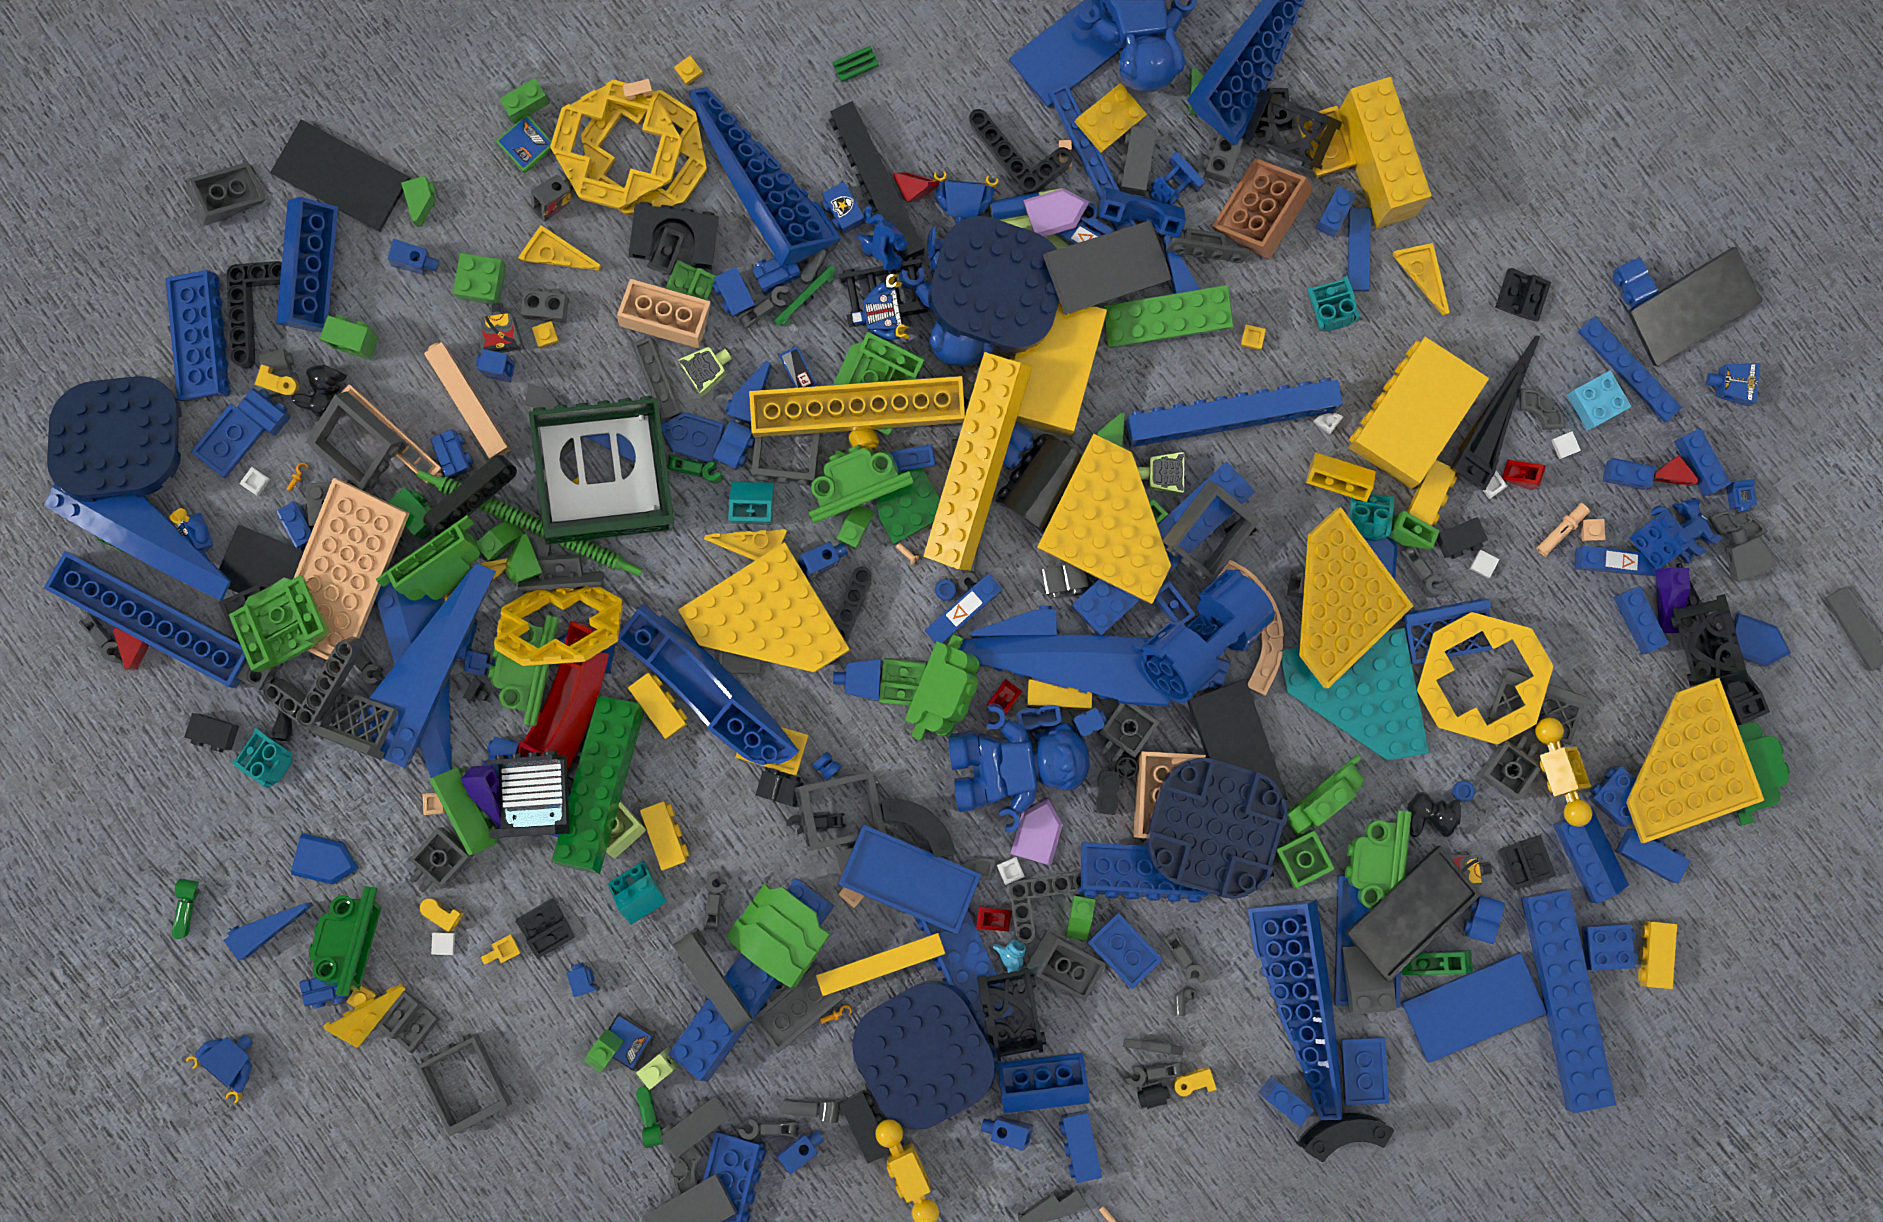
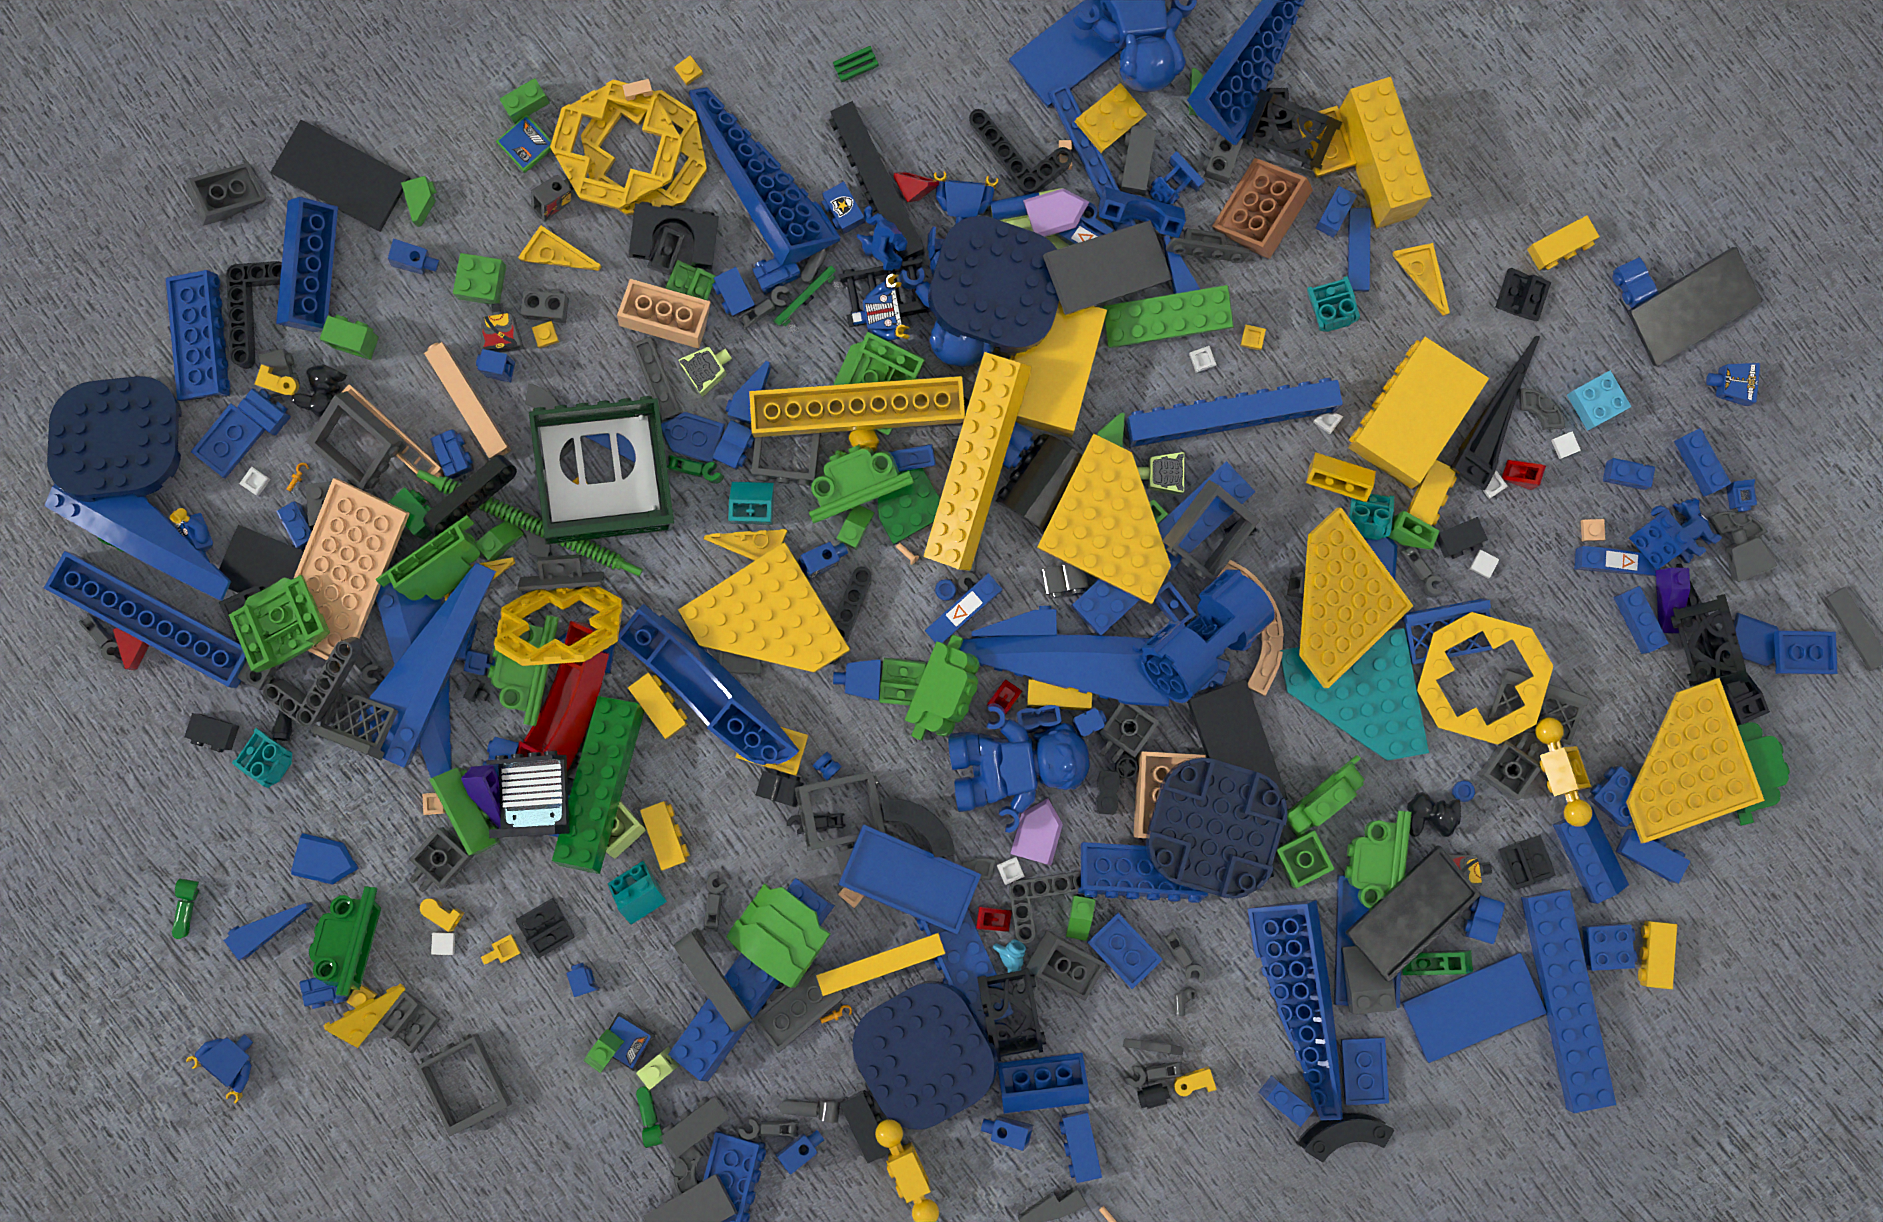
(522, 561): bright green slope -> none
(797, 368): slope -> none
(1202, 359): none -> white tile
(1563, 243): none -> yellow brick
(1569, 523): light nougat pin -> none
(1630, 369): blue plate -> none
(1675, 472): red slope -> none
(1805, 652): none -> blue plate

